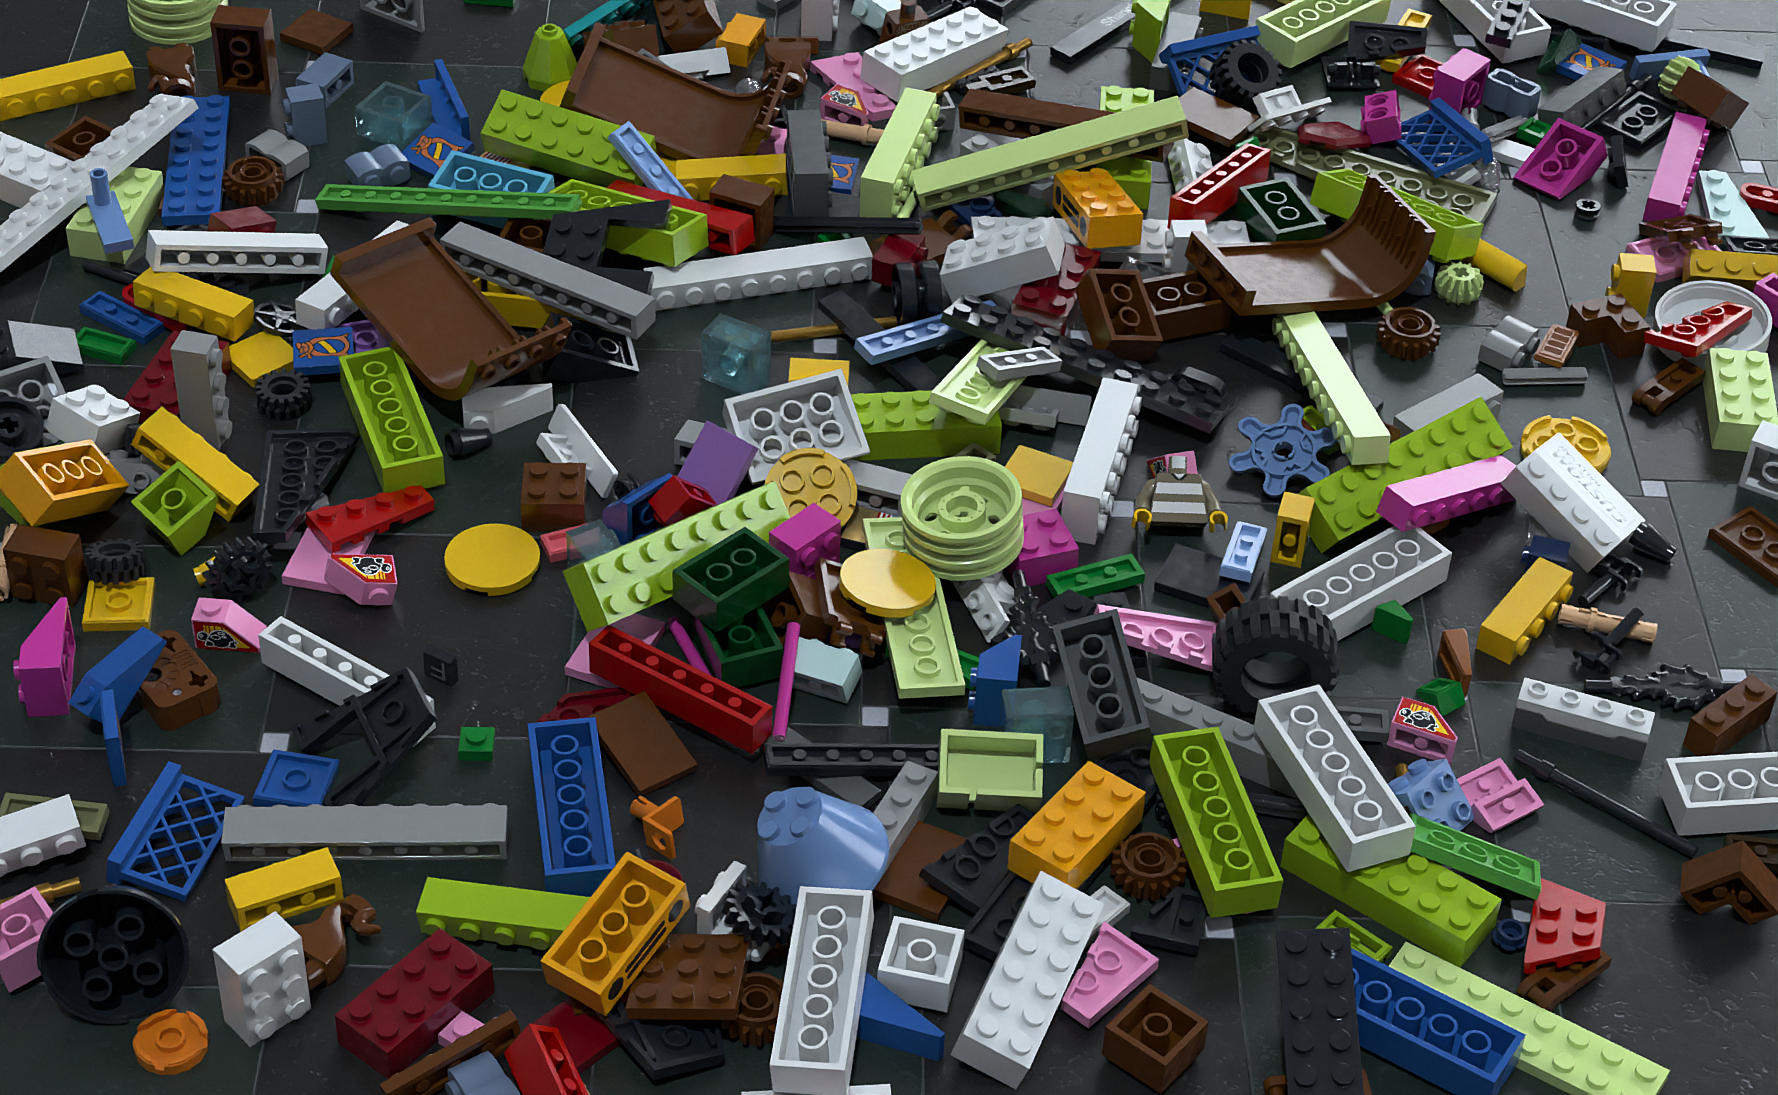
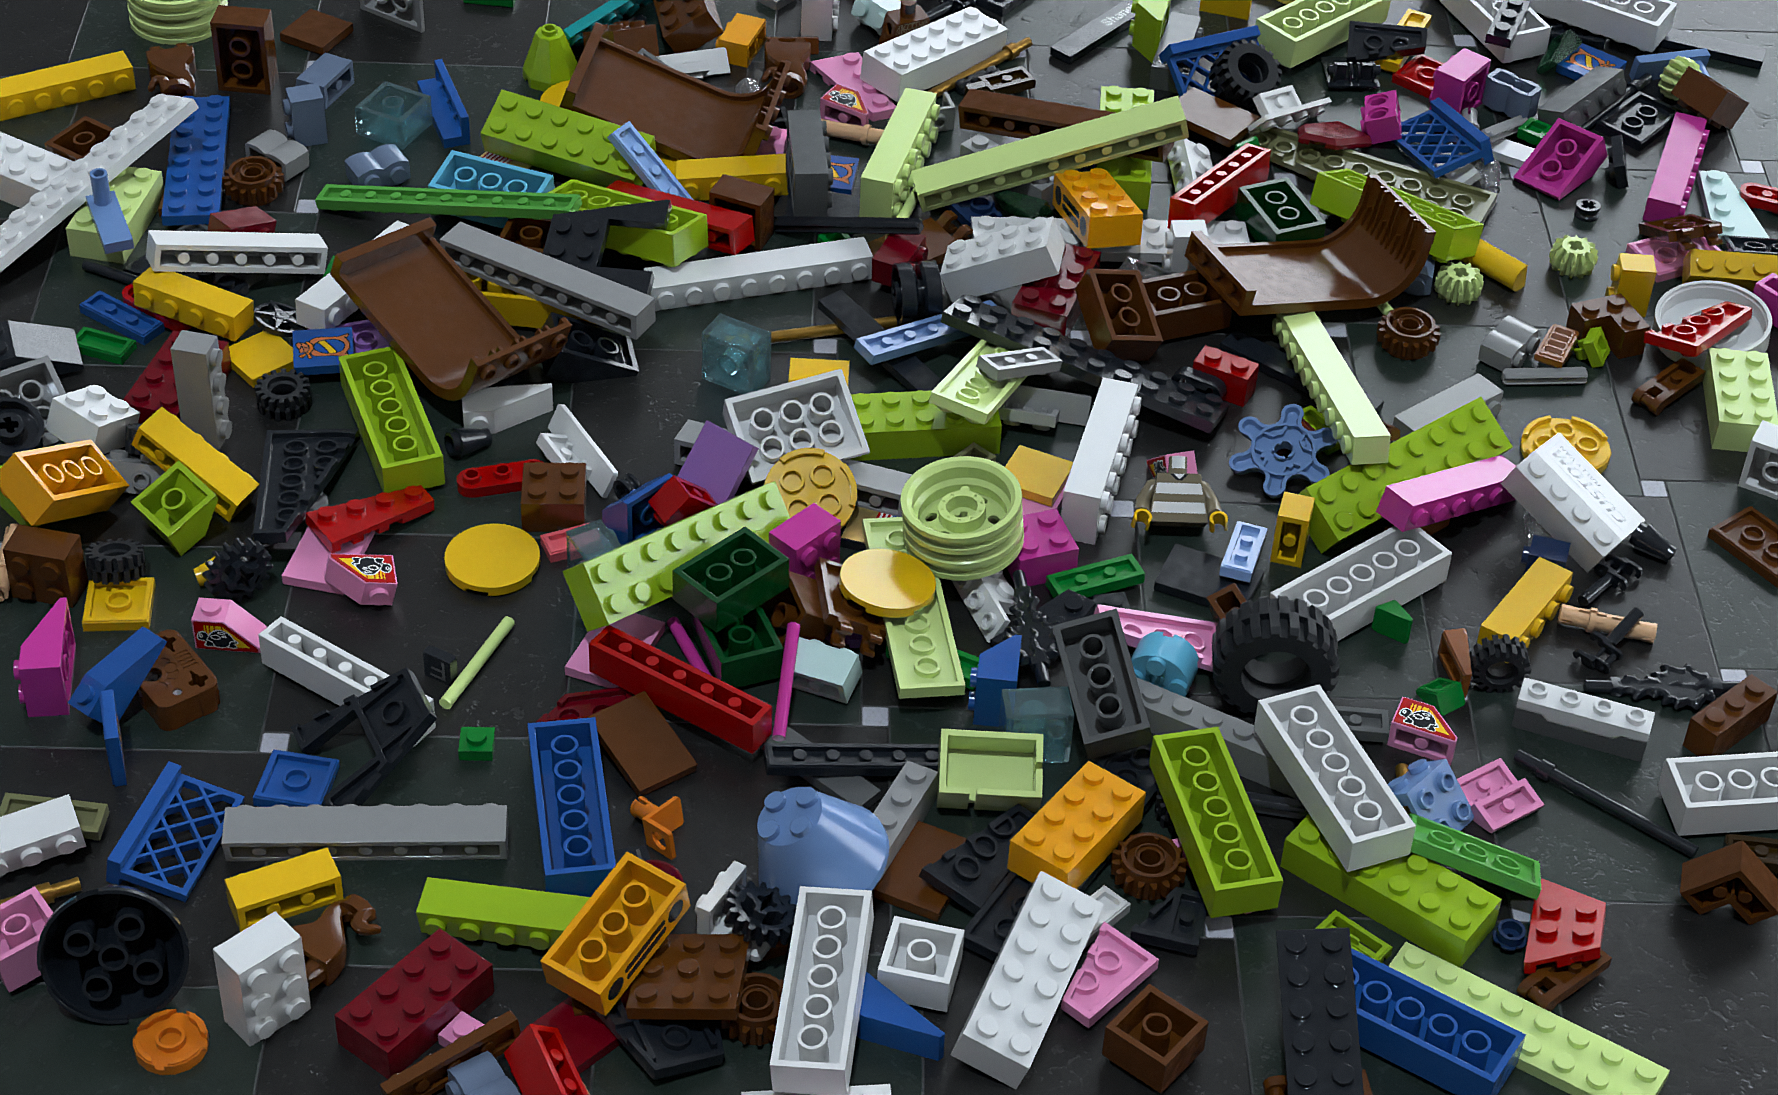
(432, 148): blue tile -> none
(476, 662): none -> yellowish green bar
(492, 479): none -> red plate
(1166, 662): none -> medium azure brick
(1235, 371): none -> red brick
(1500, 651): none -> black tyre
(1573, 256): none -> yellowish green gear
(1593, 347): none -> lime tile

